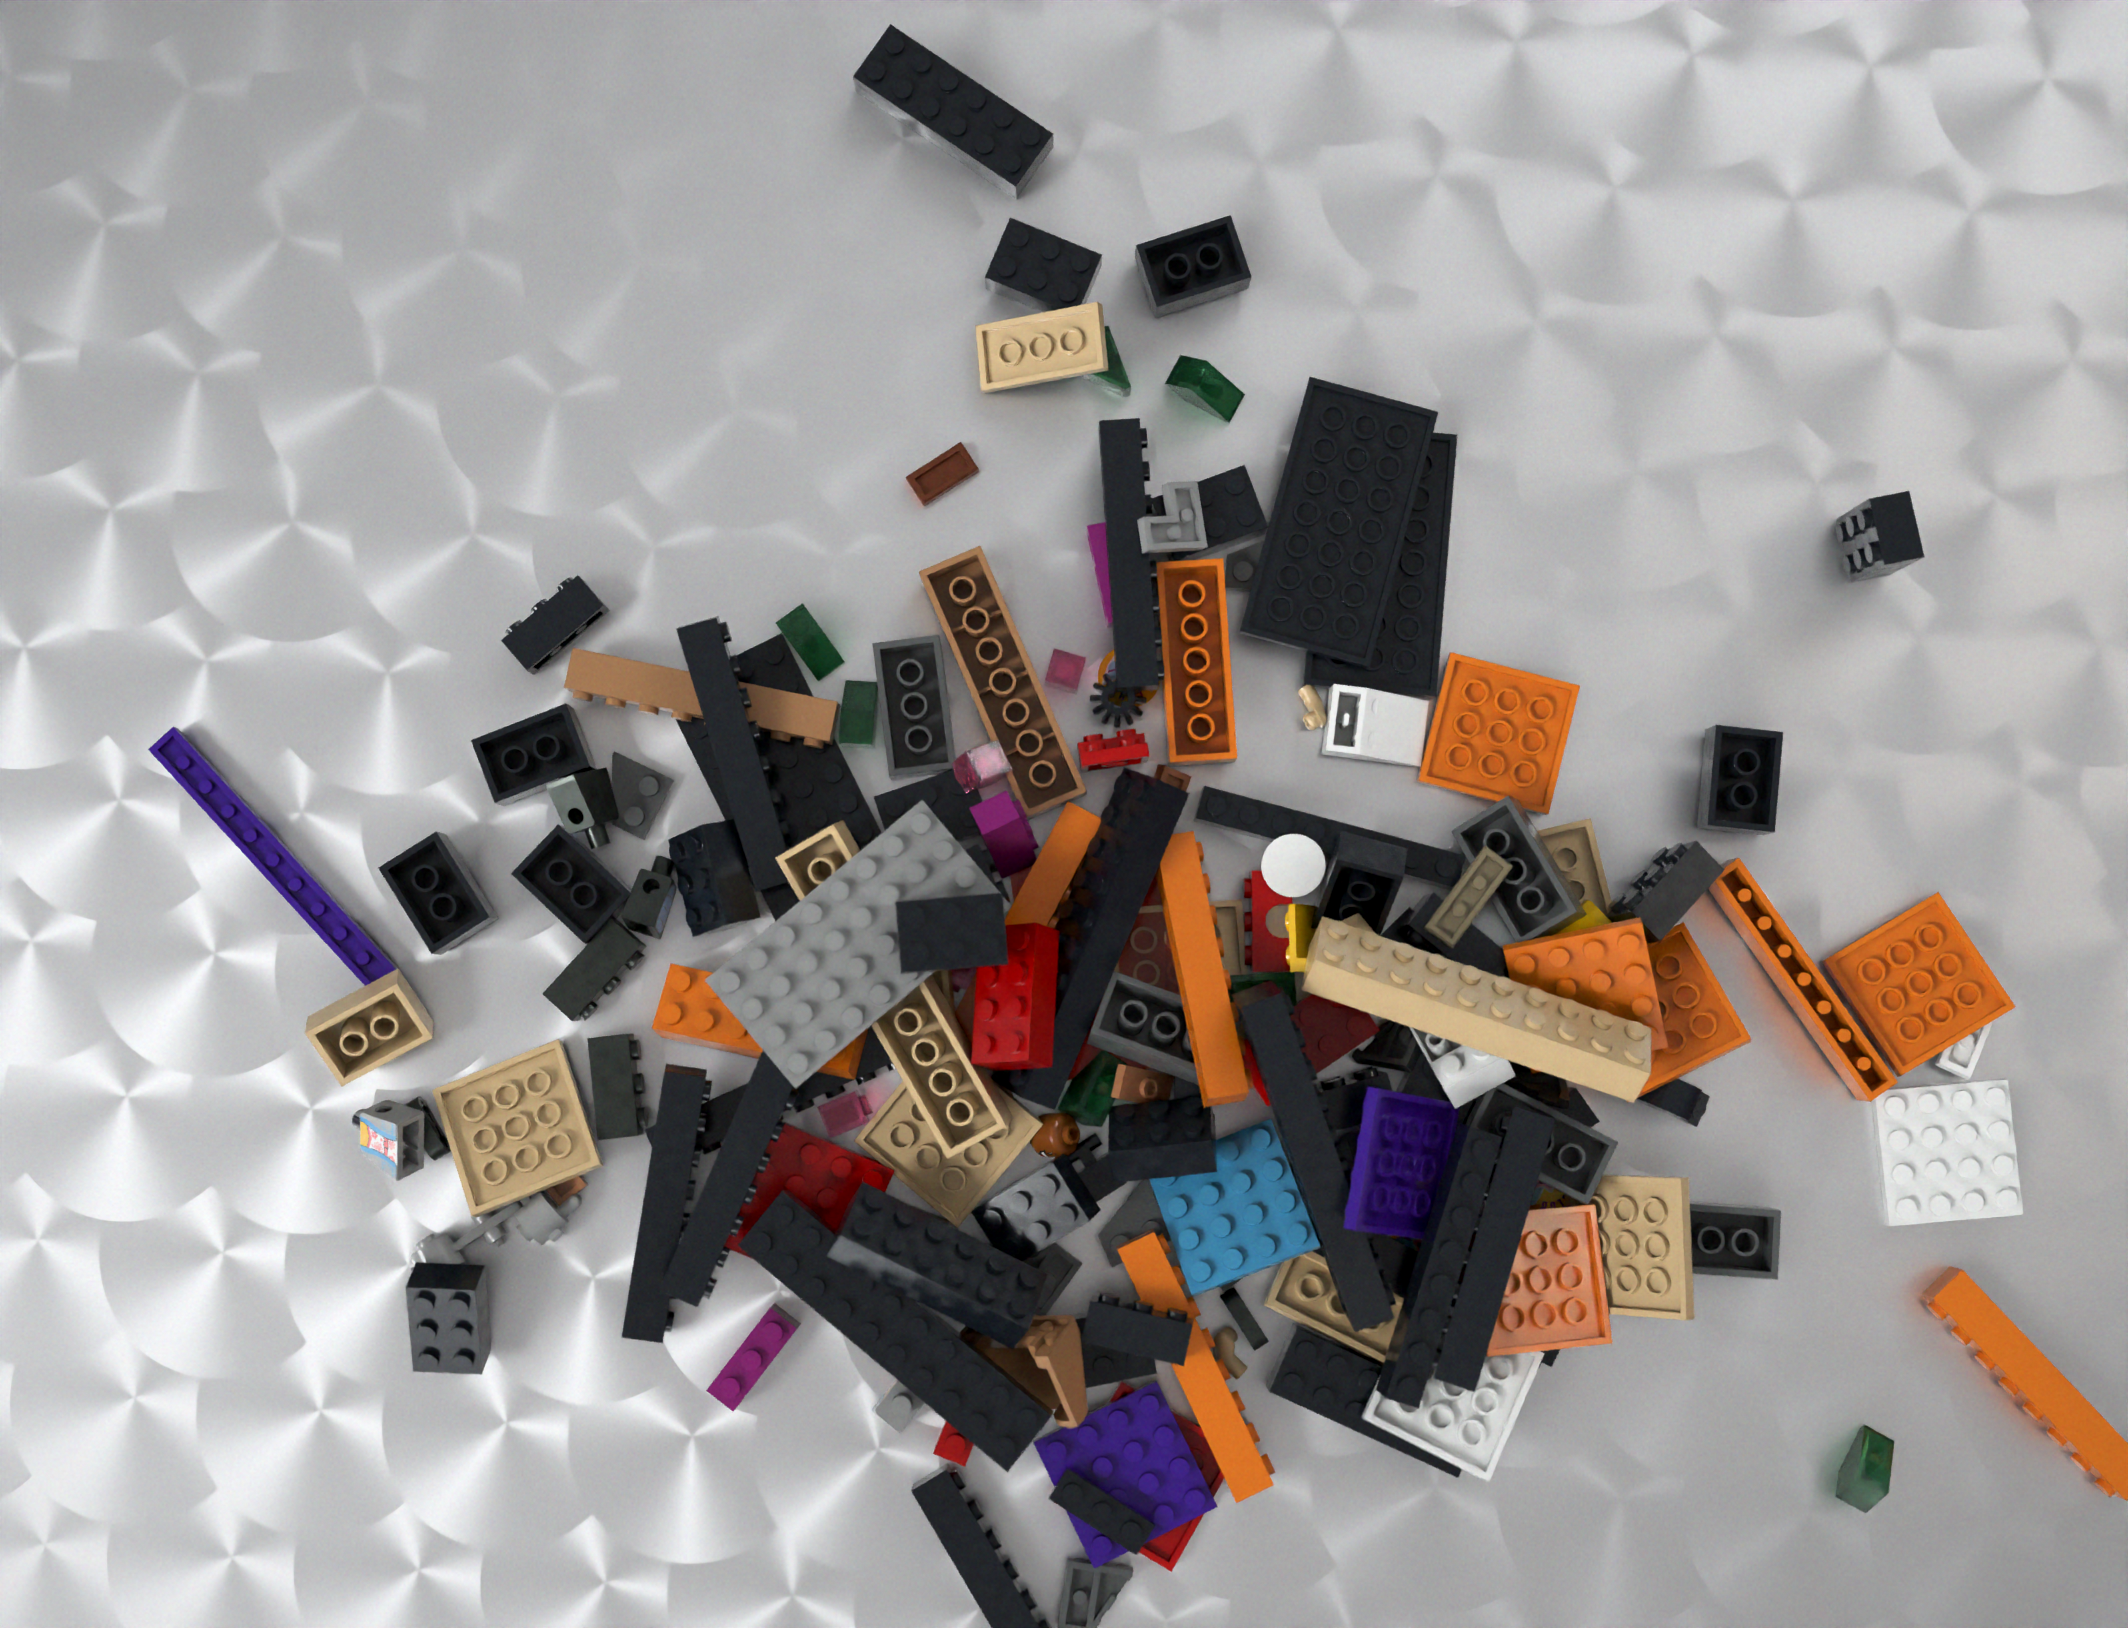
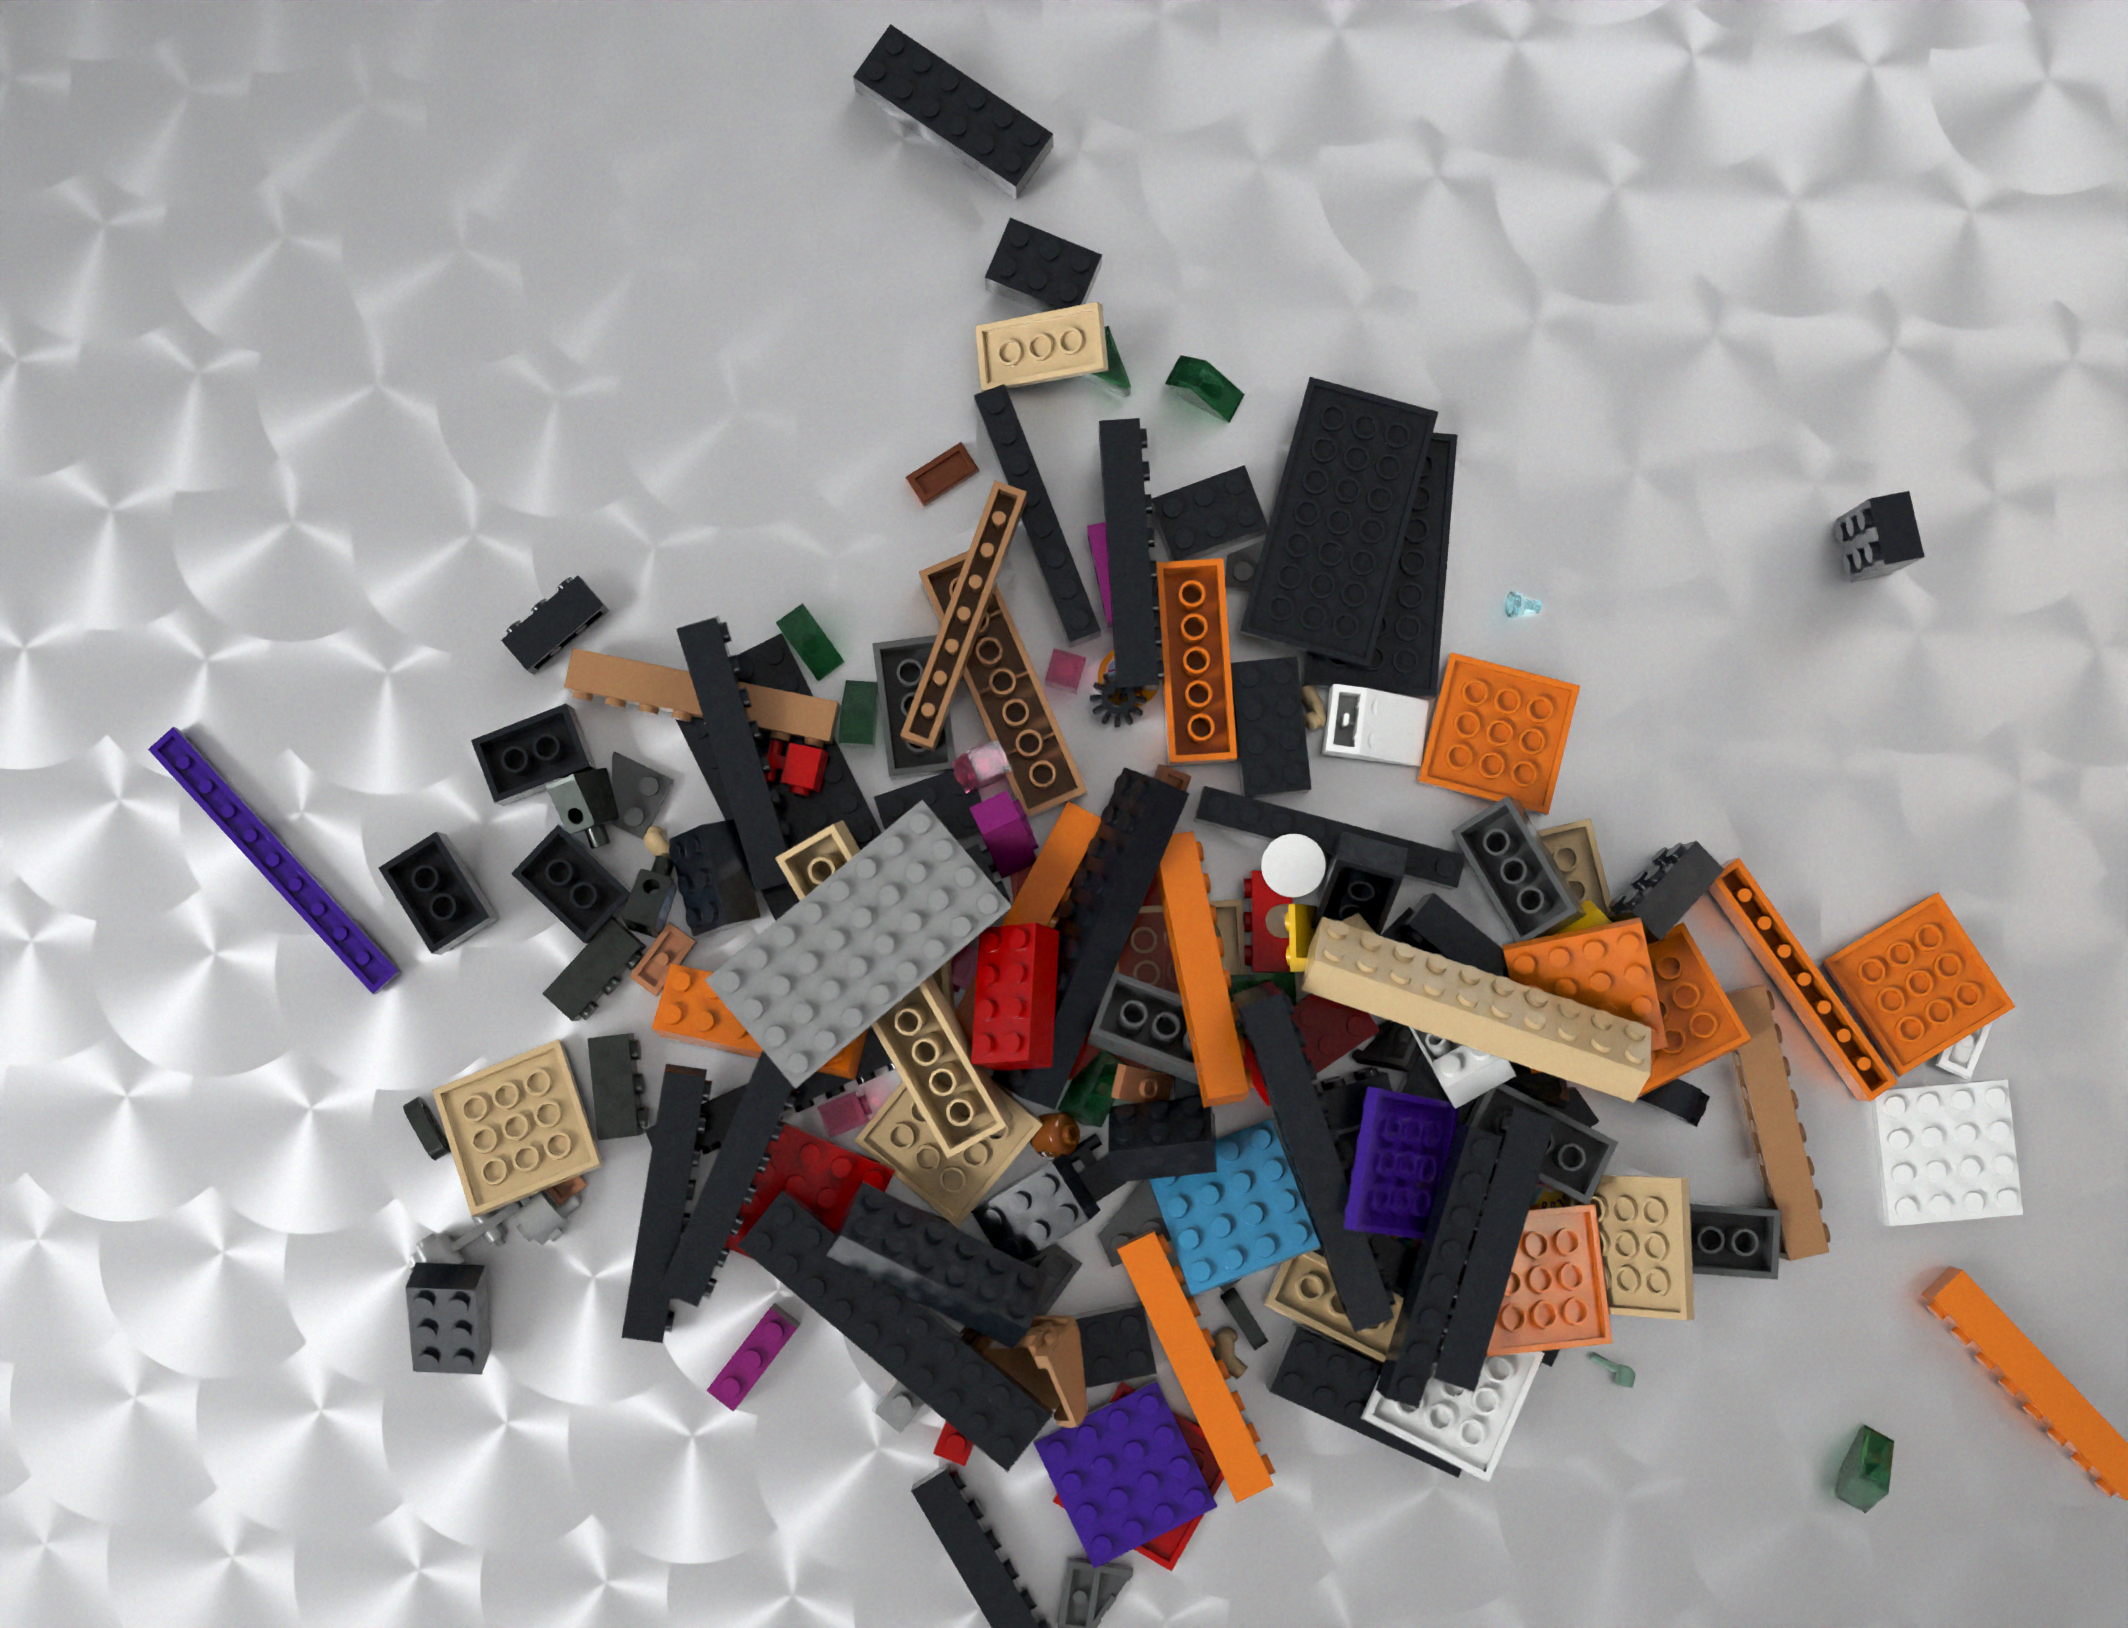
(369, 1027): tan brick -> none
(392, 1137): light grey torso -> none
(655, 842): none -> tan arm
(669, 948): none -> nougat plate
(801, 767): none -> red brick
(951, 933): black brick -> none
(964, 616): none -> medium nougat brick
(1038, 517): none -> black brick
(1101, 1510): black plate -> none
(1114, 752): red plate -> none
(1138, 1328): black brick -> none
(1181, 527): light grey plate -> none
(1192, 266): black brick -> none
(1270, 728): none -> black brick
(1468, 897): dark tan tile -> none
(1517, 605): none -> clear light blue piece
(1624, 1374): none -> sand green hand
(1740, 780): black brick -> none
(1775, 1127): none -> medium nougat brick

